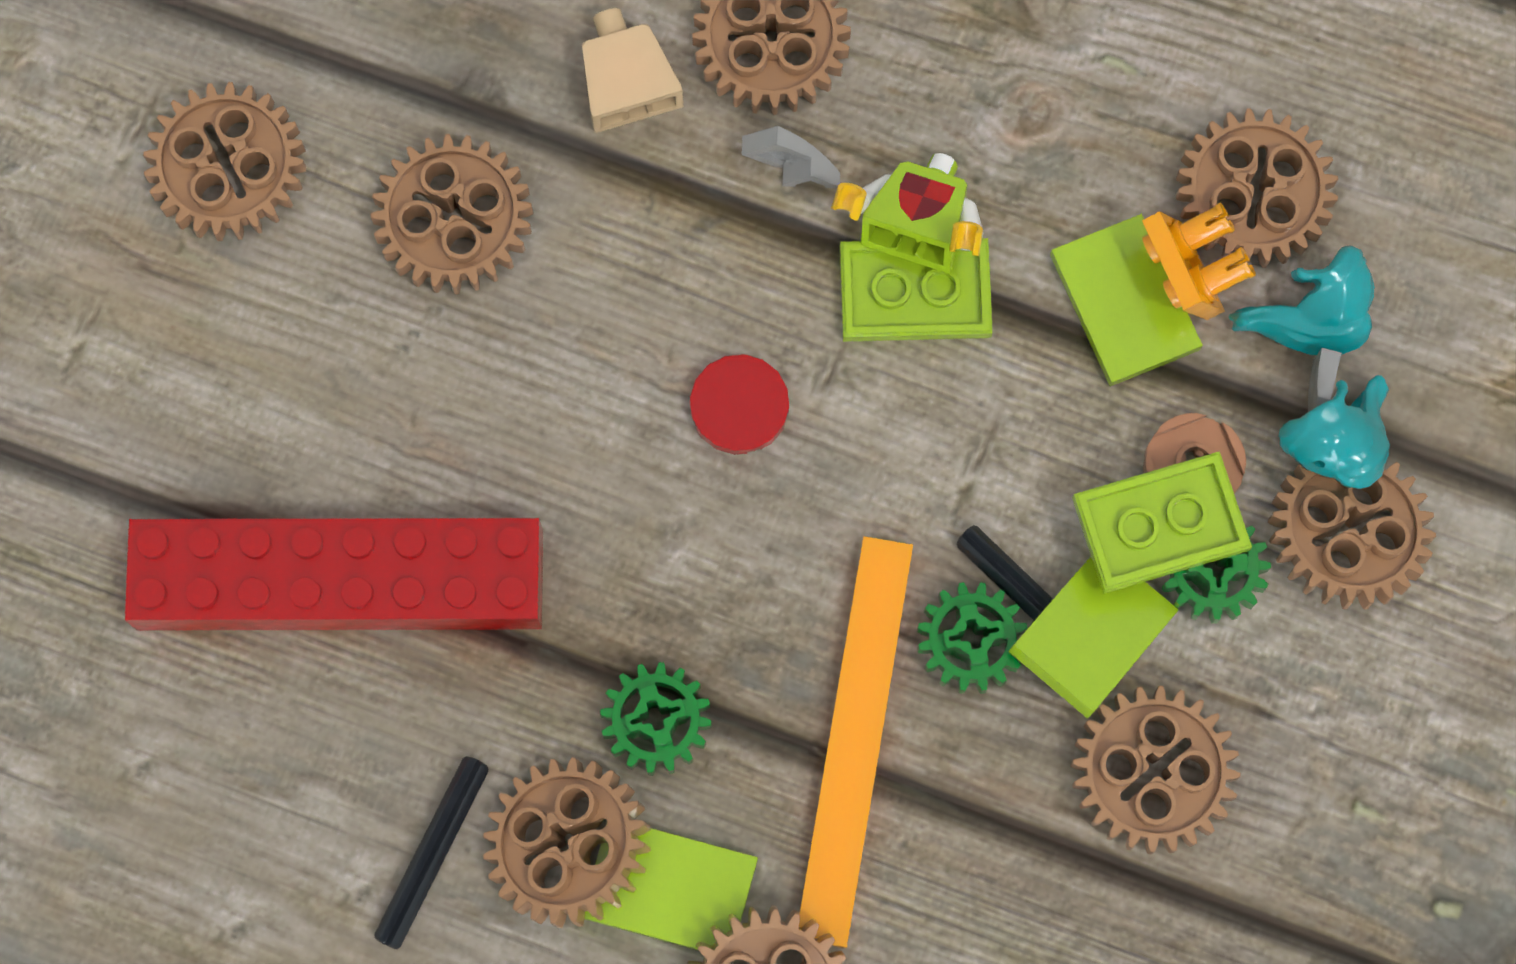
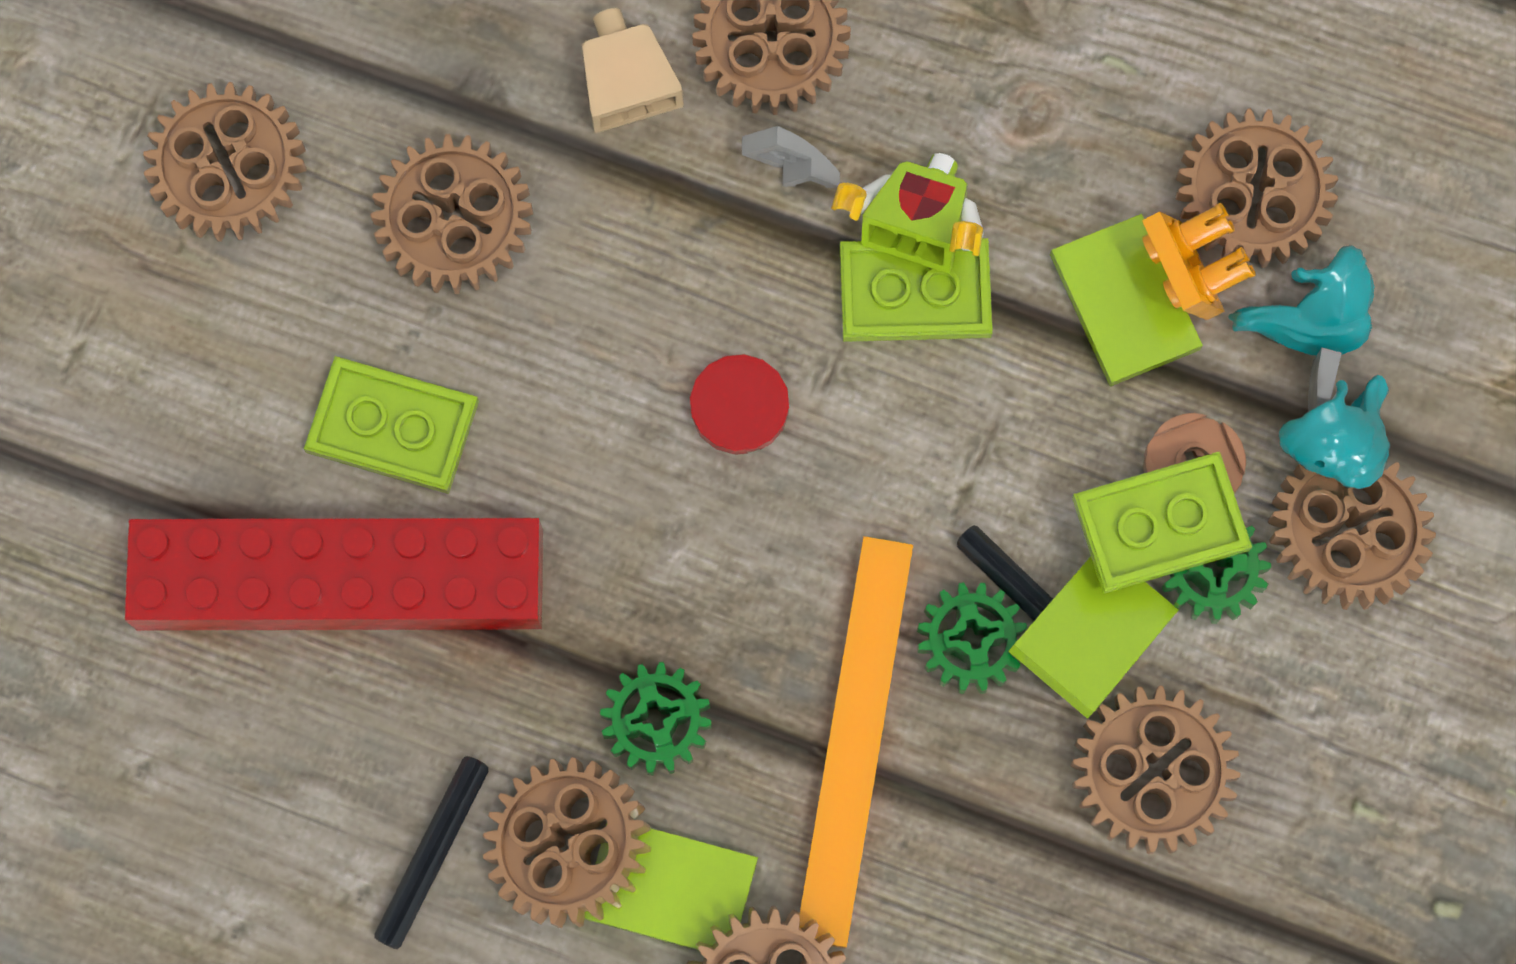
(391, 425): none -> lime tile

